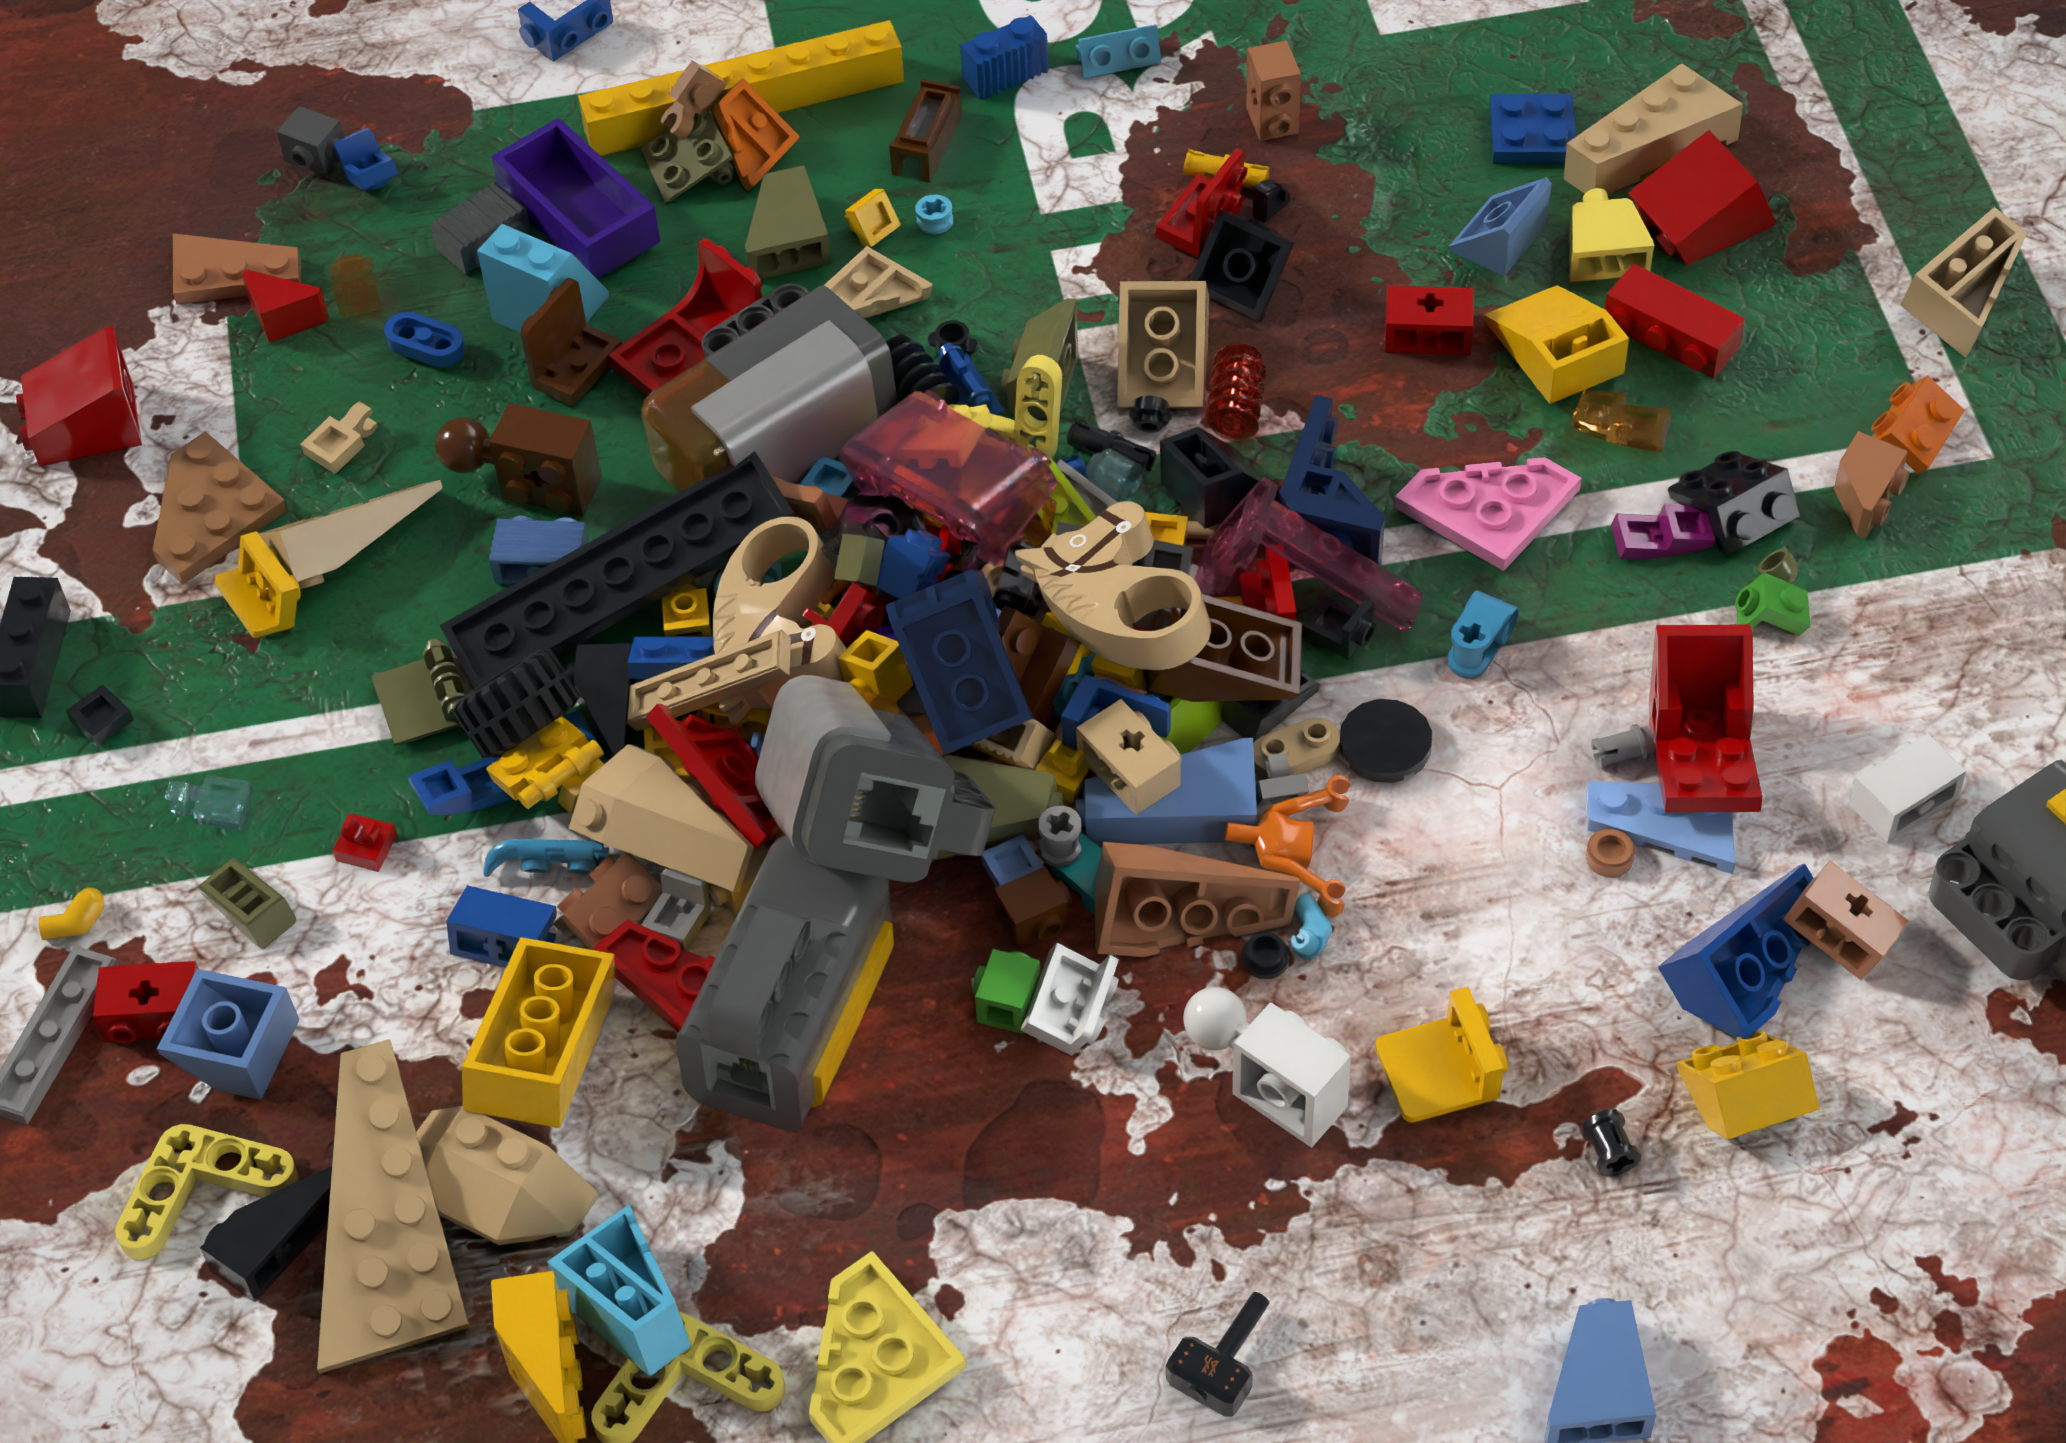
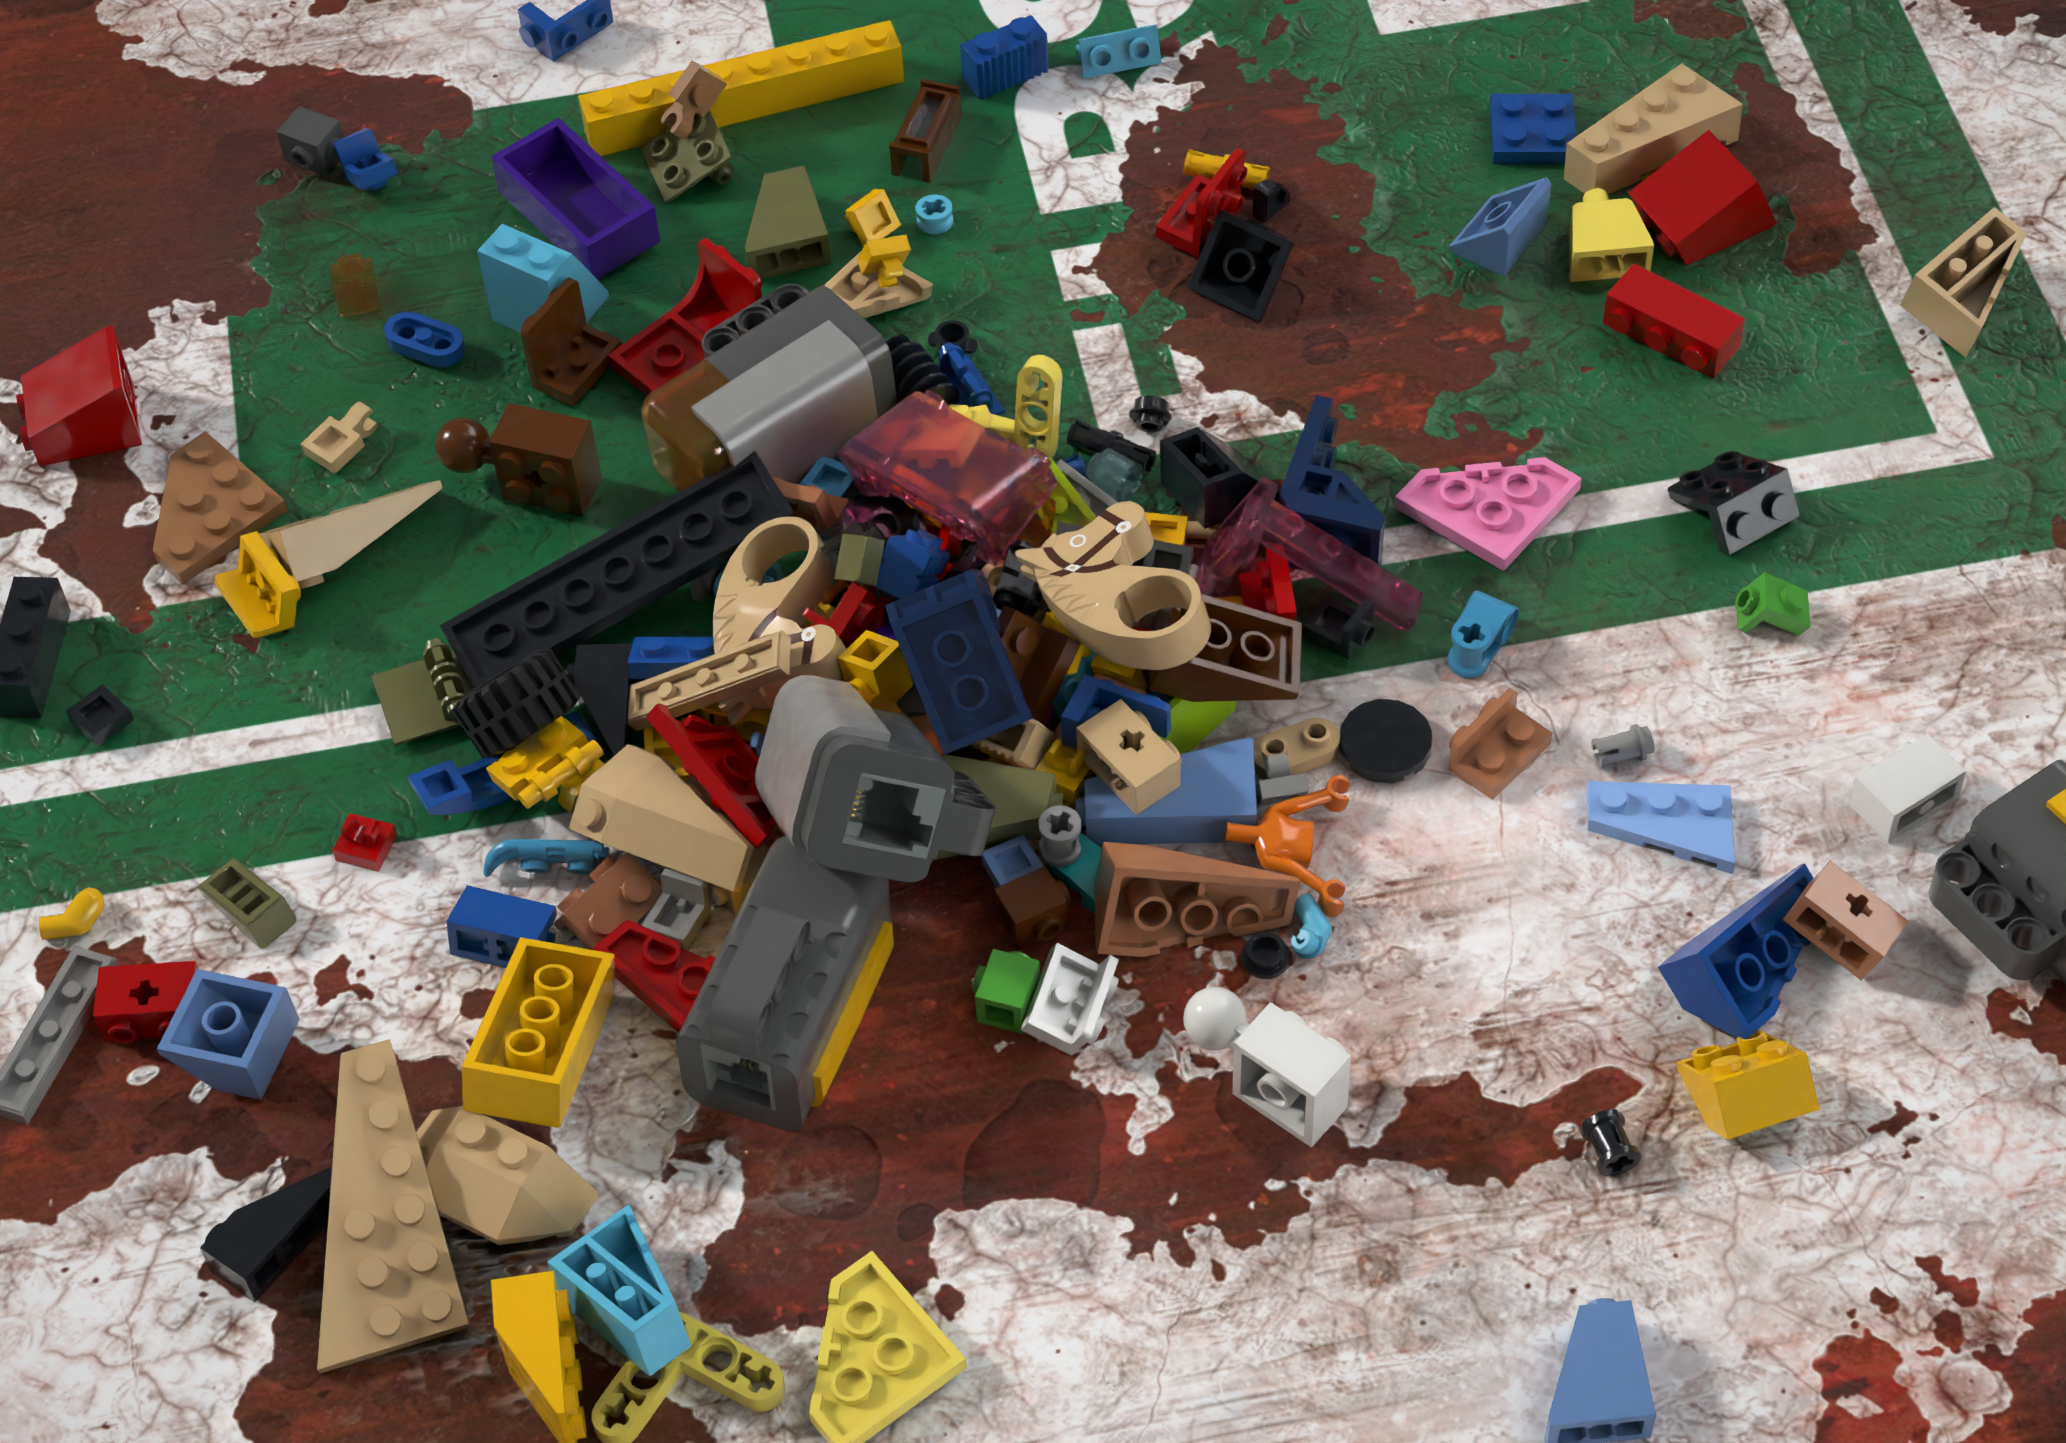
(194, 1166): light yellow beam -> none
(214, 267): nougat wing -> none
(215, 803): clear light blue plate -> none
(283, 304): red slope -> none
(473, 222): dark grey brick -> none
(529, 545): medium blue brick -> none
(686, 612): yellow brick -> none
(752, 132): orange wing -> none
(885, 258): none -> yellow tile
(1047, 334): olive slope -> none
(1163, 342): tan slope -> none
(1212, 1373): black piece -> none
(1236, 391): clear red piece -> none
(1254, 721): black slope -> none
(1273, 90): nougat brick -> none
(1429, 320): red brick -> none
(1444, 1061): yellow bracket -> none
(1497, 745): none -> nougat bracket
(1561, 341): yellow slope -> none
(1610, 853): nougat tile -> none
(1612, 420): clear orange slope -> none
(1671, 533): magenta slope -> none
(1704, 718): red bracket -> none
(1780, 565): olive hinge -> none
(1867, 479): nougat slope -> none
(1918, 421): orange bracket -> none

